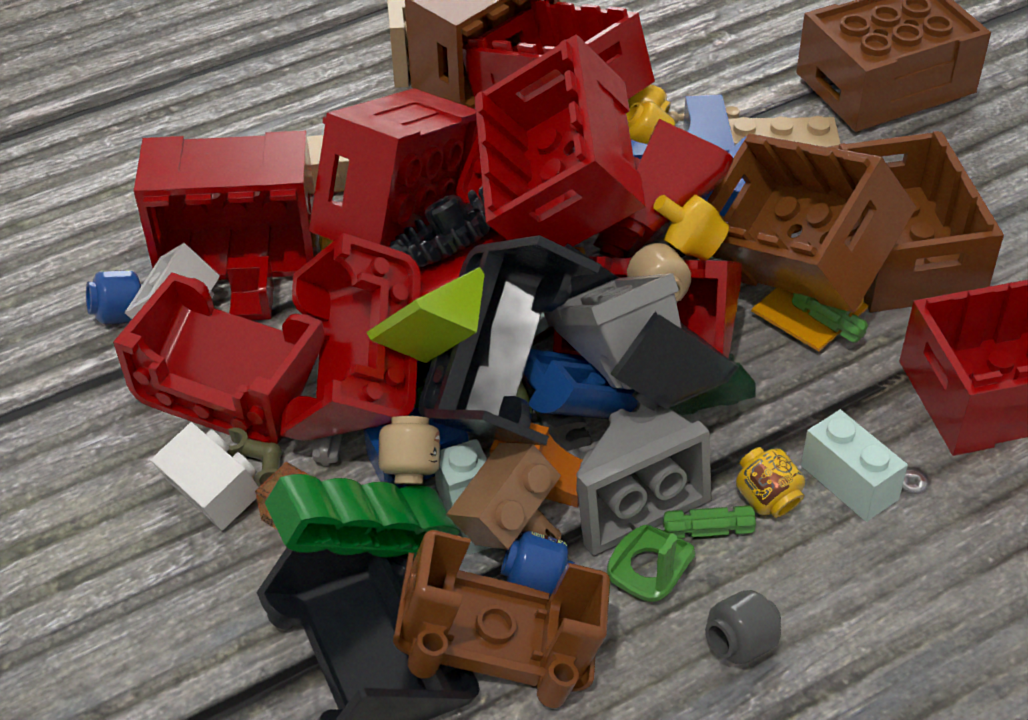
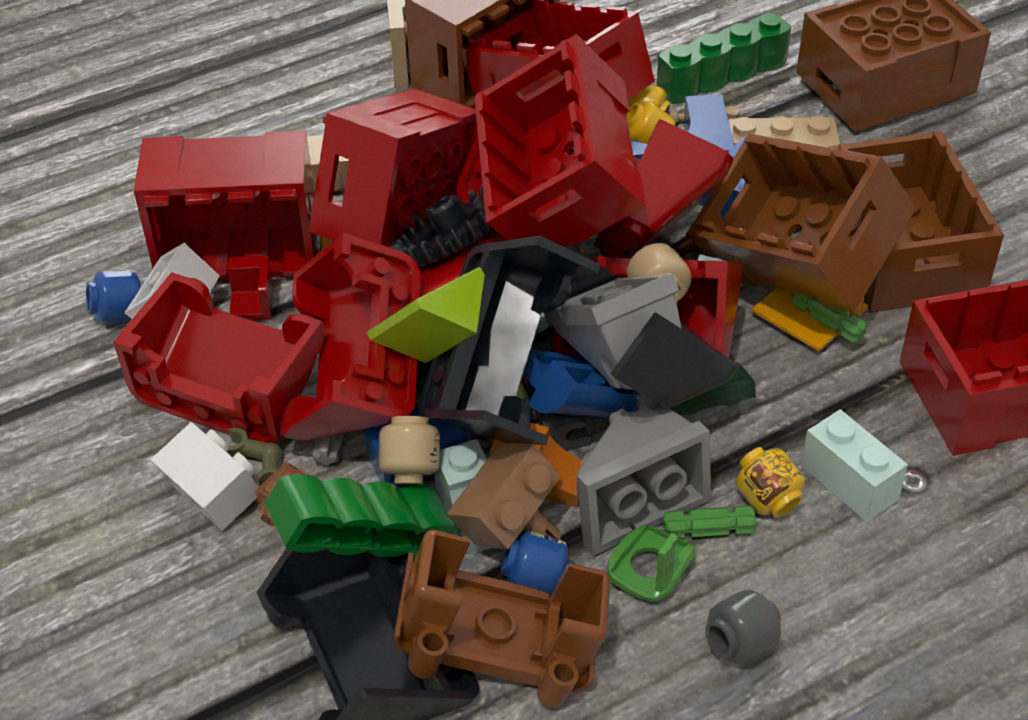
(694, 228): yellow piece -> none
(723, 57): none -> green brick

